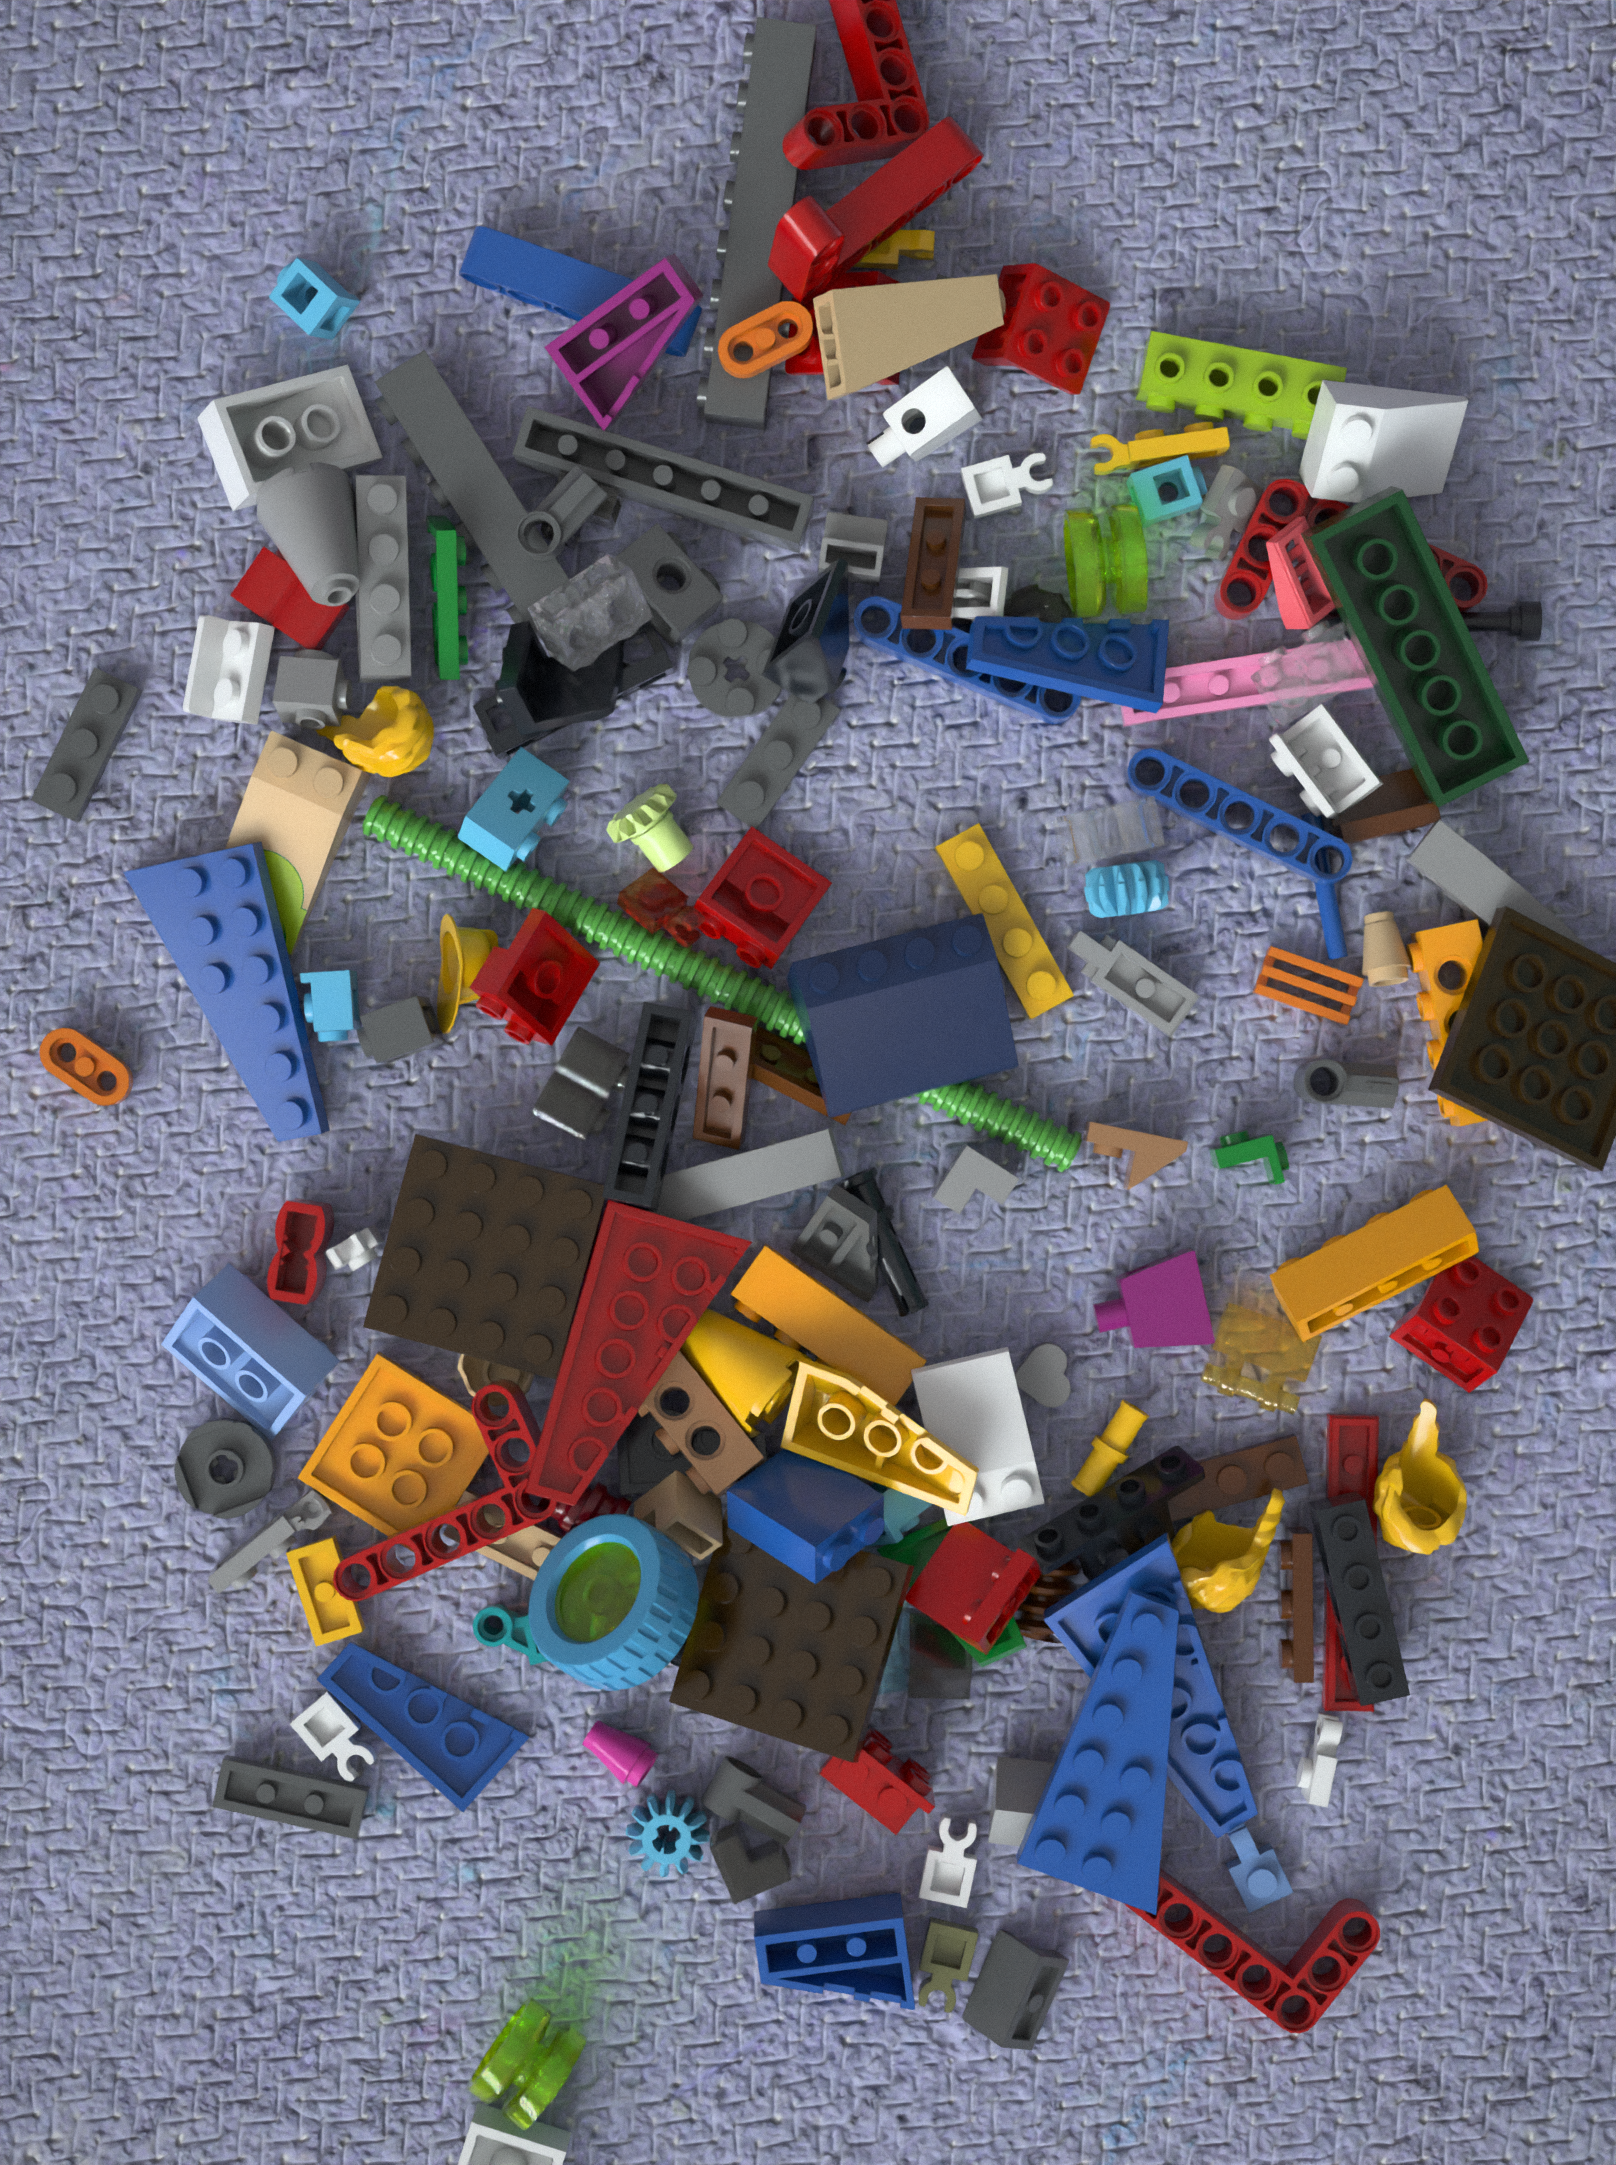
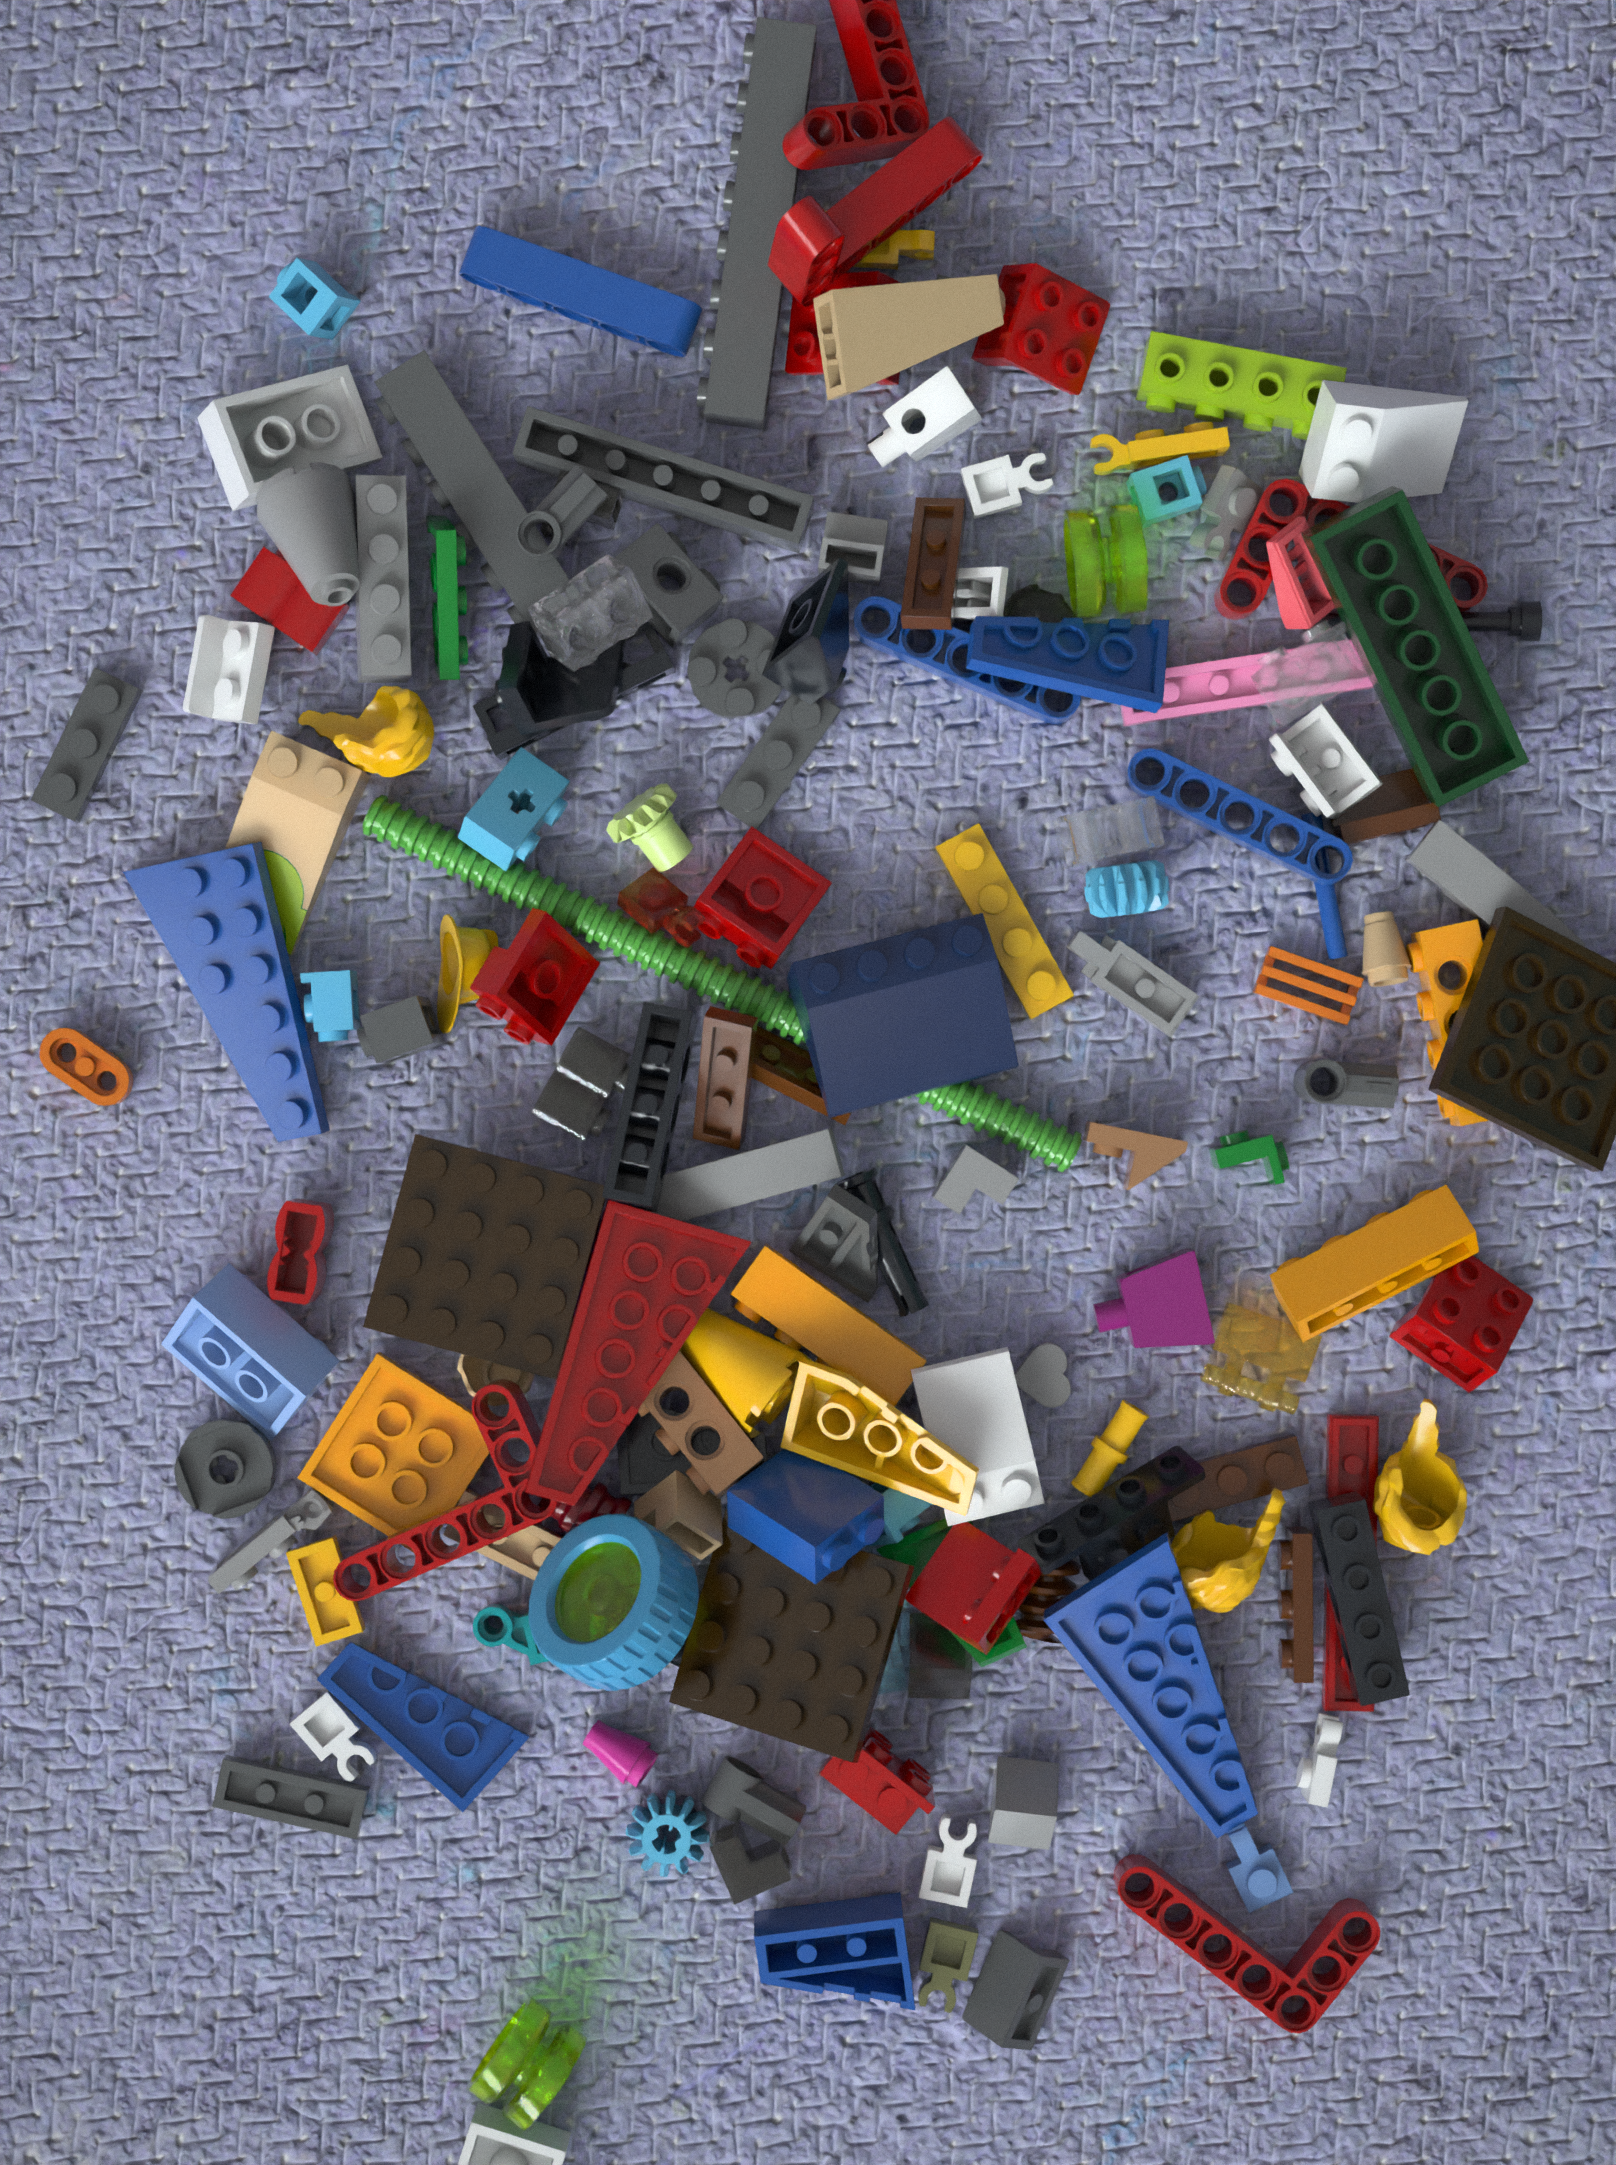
(311, 690): light grey brick -> none
(356, 1250): white plate -> none
(624, 338): magenta wedge -> none
(762, 336): orange plate -> none
(1108, 1786): blue wing -> none

